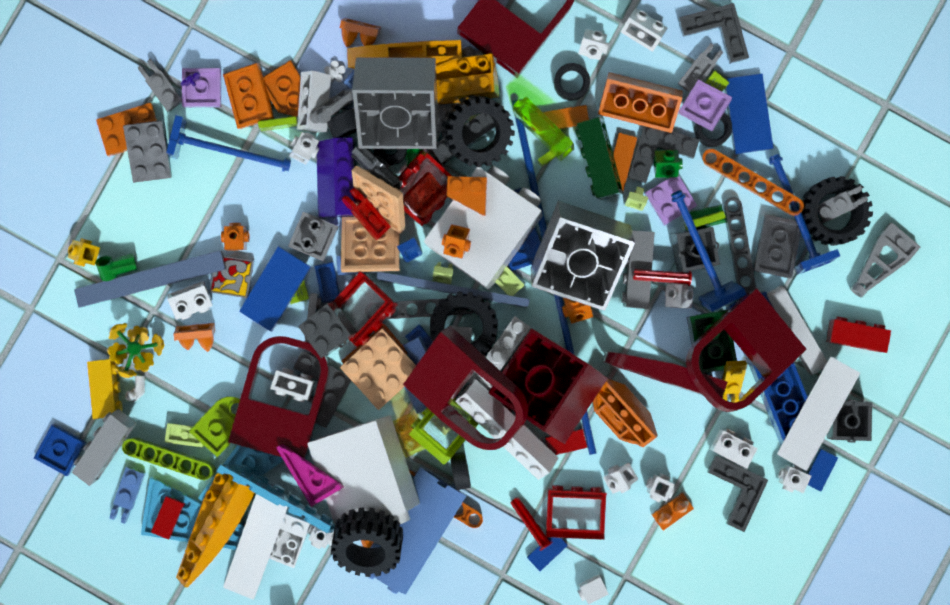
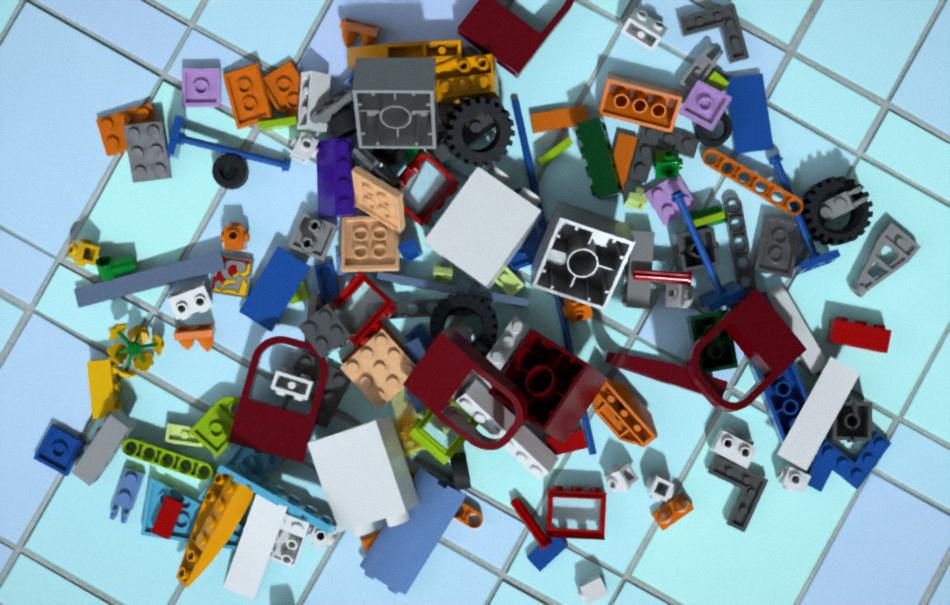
(138, 391): white arm -> none
(161, 87): light grey hinge -> none
(190, 79): dark purple plant -> none
(221, 163): none -> black tyre
(312, 481): dark pink wing -> none
(335, 71): white plant -> none
(366, 214): red hinge -> none
(371, 527): black tyre -> none
(424, 195): clear red bracket -> none
(456, 241): orange brick -> none
(469, 192): orange wing -> none
(543, 128): clear neon green brick -> none
(571, 67): black tyre -> none
(593, 44): white brick -> none
(734, 374): yellow hinge -> none
(854, 470): none -> blue plate

